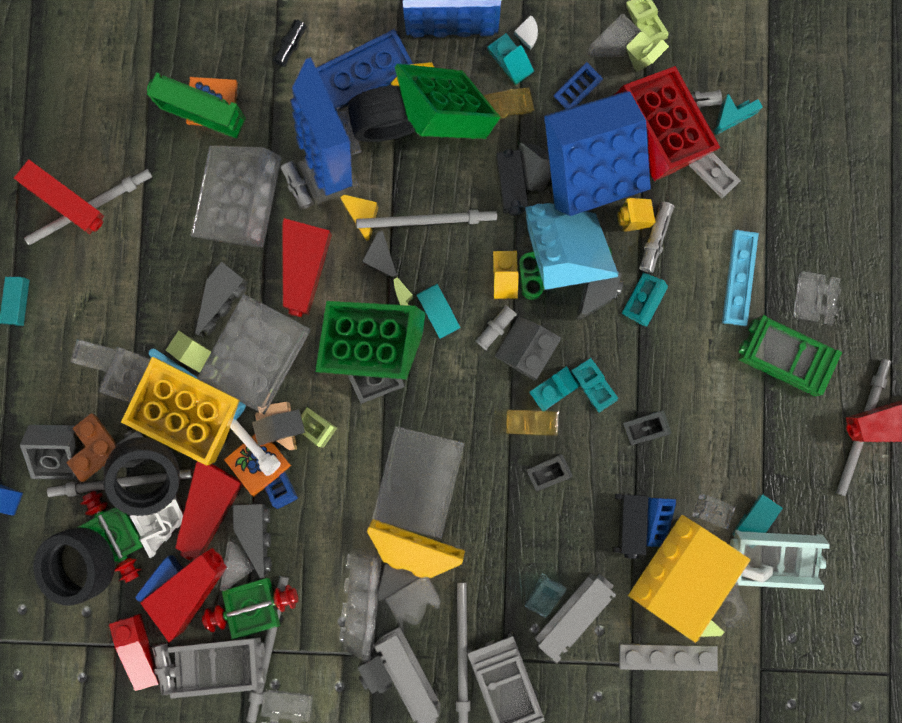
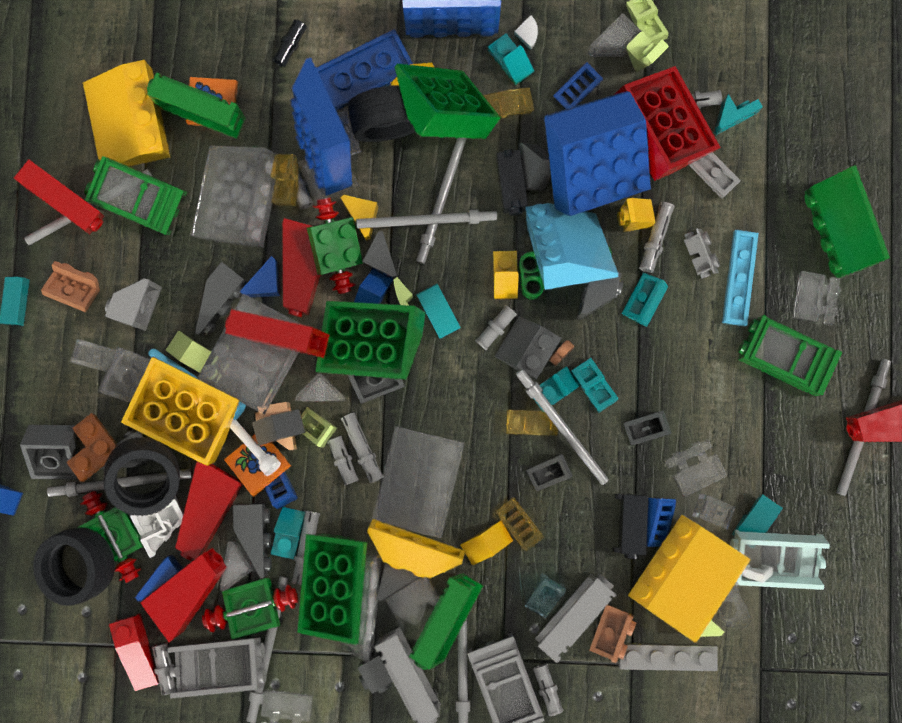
(71, 286): none -> nougat bracket
(124, 117): none -> yellow slope
(134, 195): none -> green door
(134, 304): none -> light grey slope
(265, 281): none -> blue slope
(277, 333): none -> red slope
(286, 176): none -> clear yellow slope
(288, 532): none -> teal slope
(309, 527): none -> light grey pin
(320, 390): none -> clear slope
(332, 587): none -> green slope
(334, 245): none -> green plate
(342, 460): none -> light grey pin
(361, 446): none -> light grey pin
(373, 288): none -> blue slope
(428, 239): none -> light grey bar
(445, 621): none -> green door
(487, 543): none -> yellow slope
(513, 529): none -> clear yellow slope
(535, 391): none -> light grey bar
(548, 689): none -> light grey pin
(561, 352): none -> nougat tile
(612, 632): none -> nougat bracket
(700, 244): none -> light grey hinge
(700, 474): none -> clear plate
(846, 223): none -> green slope

